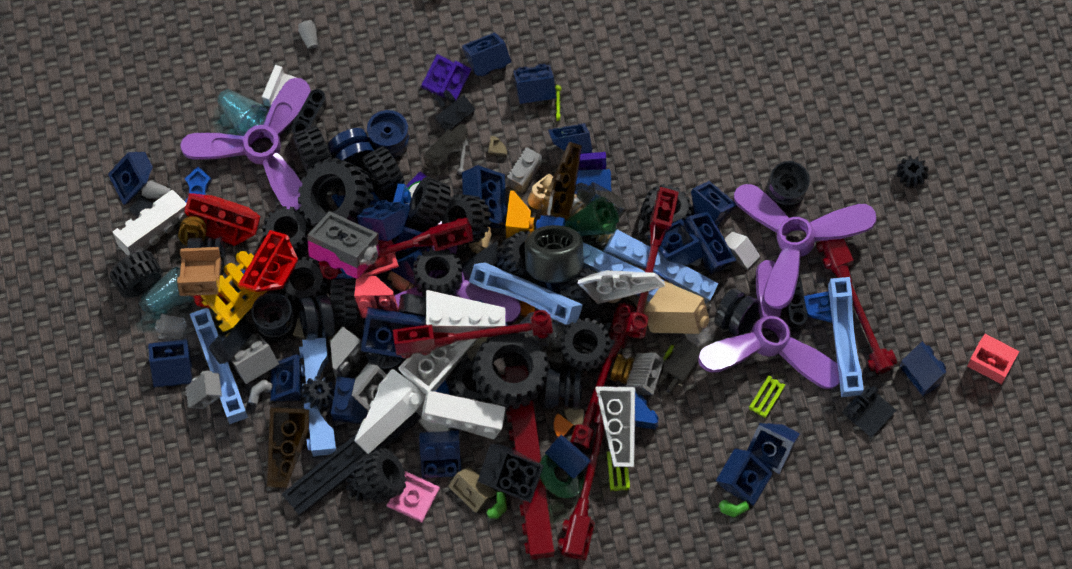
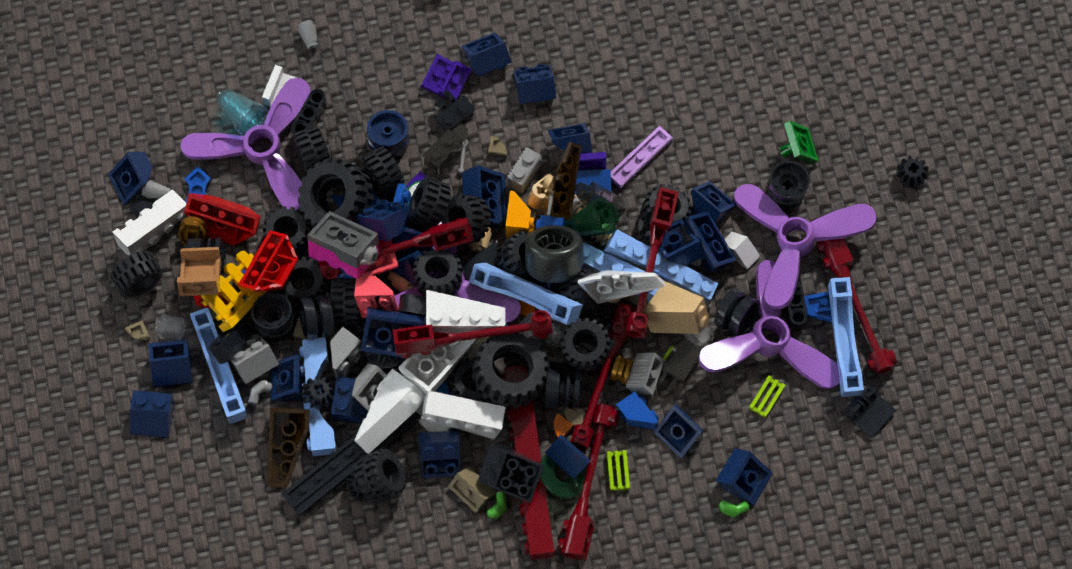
(138, 331): none -> dark tan tile
(151, 413): none -> dark blue slope
(164, 294): clear light blue cone -> none
(203, 390): light grey brick -> none
(350, 146): dark blue wheel -> none
(415, 499): bright pink tile -> none
(558, 88): lime hinge -> none
(618, 414): white wedge -> none
(640, 157): none -> lavender tile
(679, 431): none -> dark blue slope
(773, 445): dark blue slope -> none
(799, 143): none -> green tile
(923, 369): dark blue slope -> none
(993, 358): coral slope -> none

